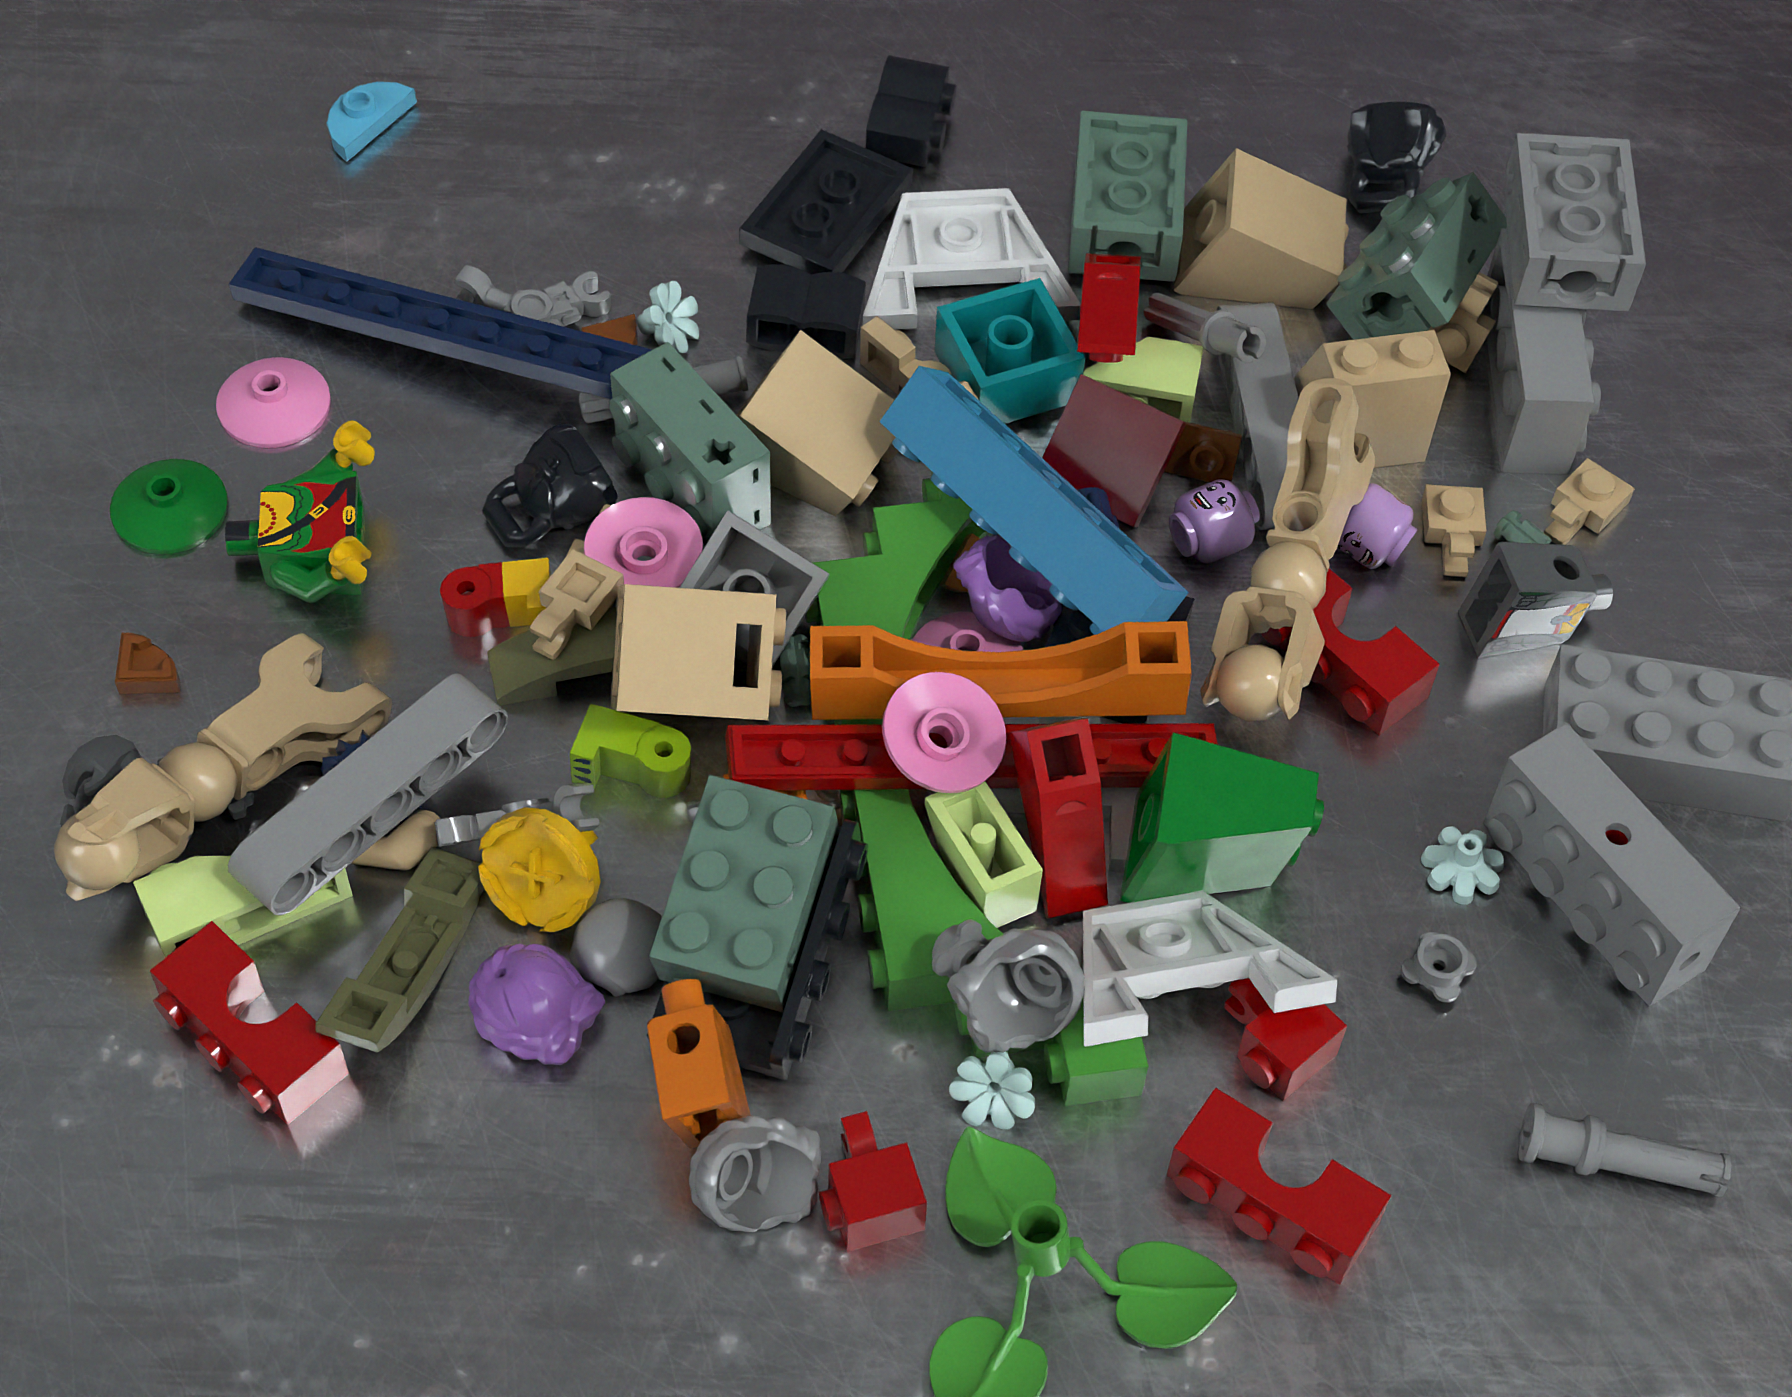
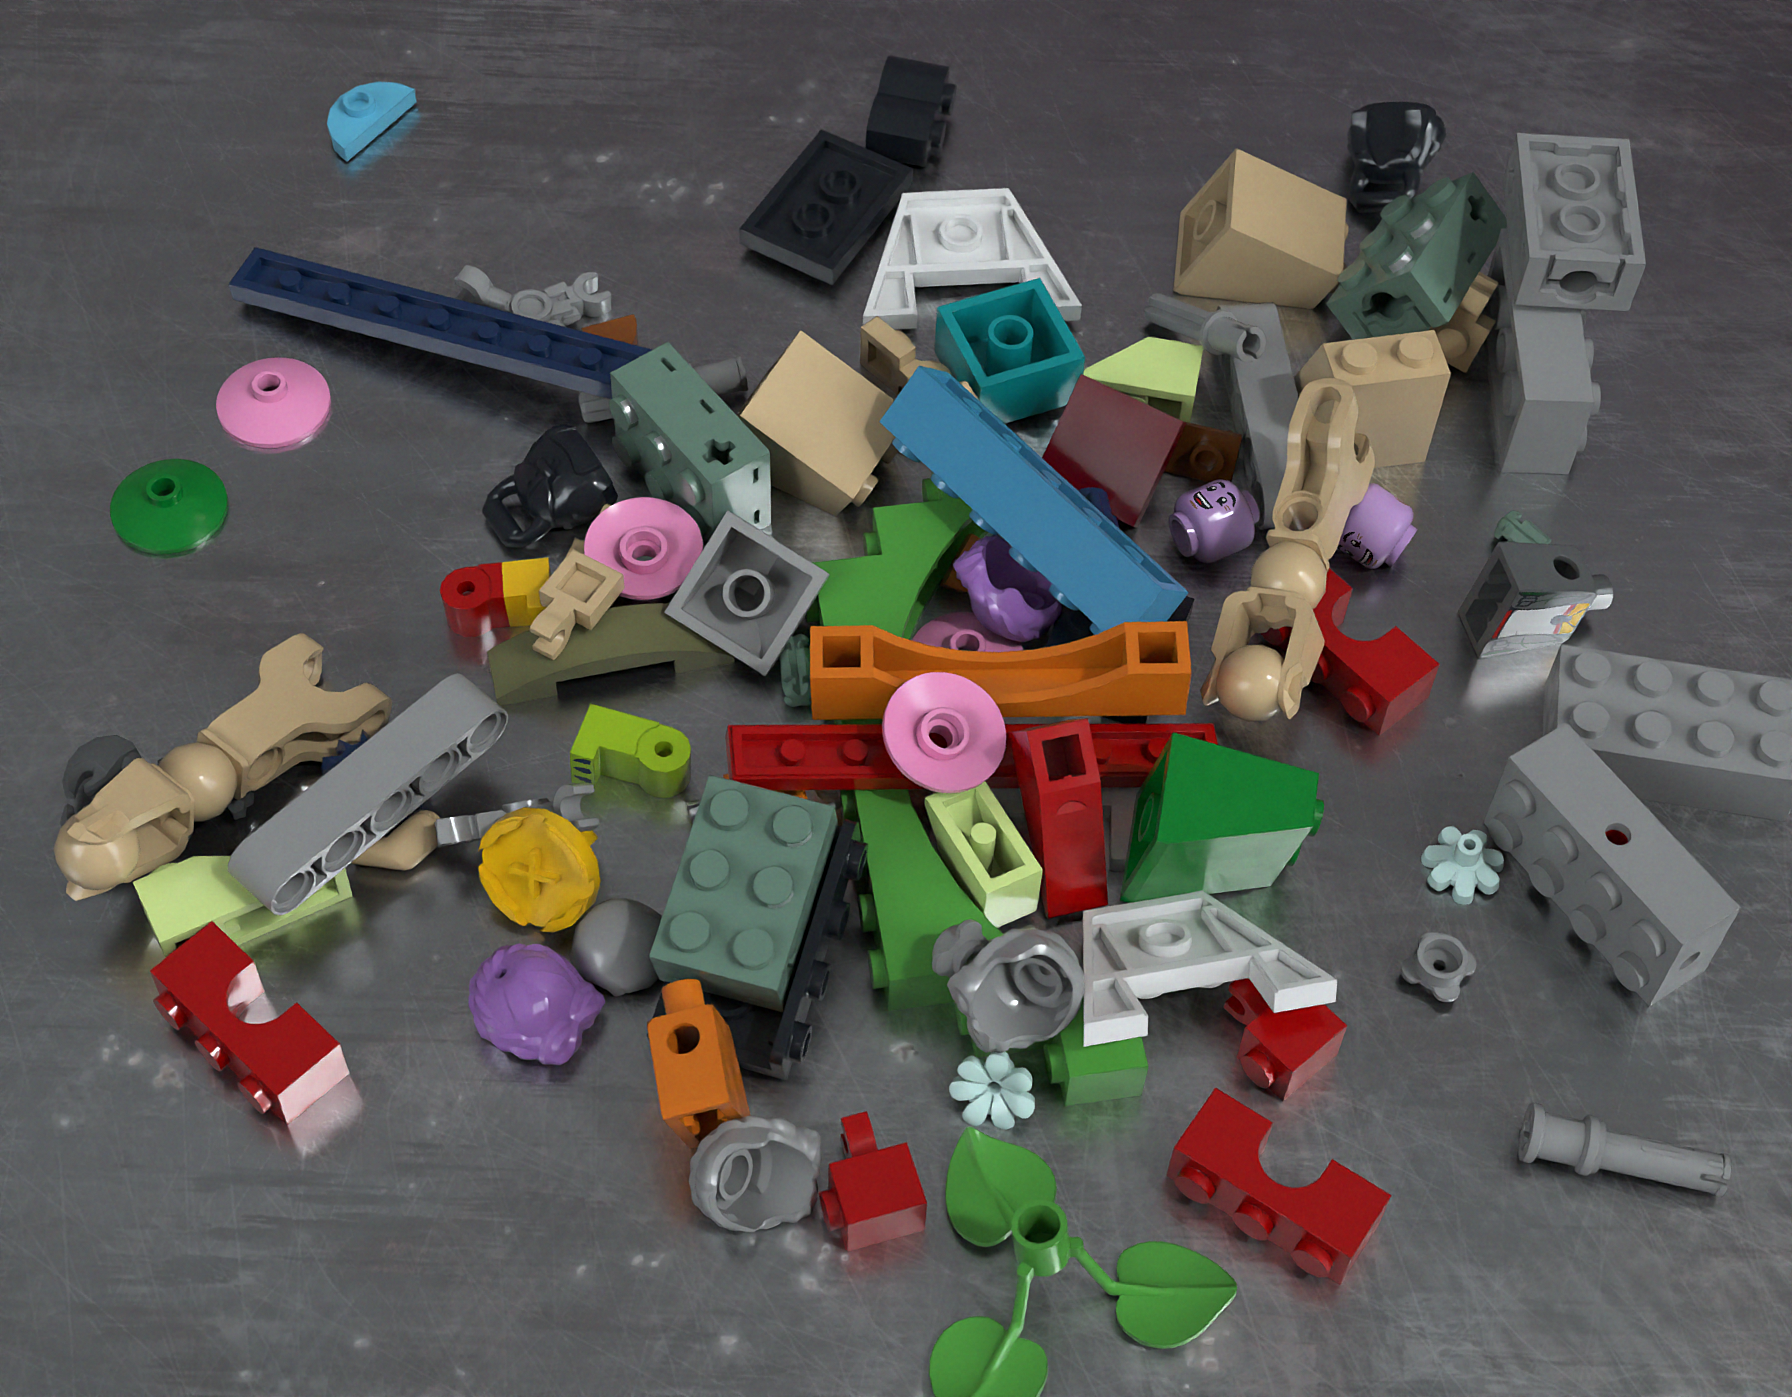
(144, 667): dark orange tile -> none
(312, 524): torso -> none
(410, 956): olive slope -> none
(670, 316): light aqua plant -> none
(680, 652): tan container -> none
(819, 304): black brick -> none
(1109, 307): red slope -> none
(1129, 191): sand green piece -> none
(1455, 520): tan plate -> none
(1587, 498): tan plate -> none

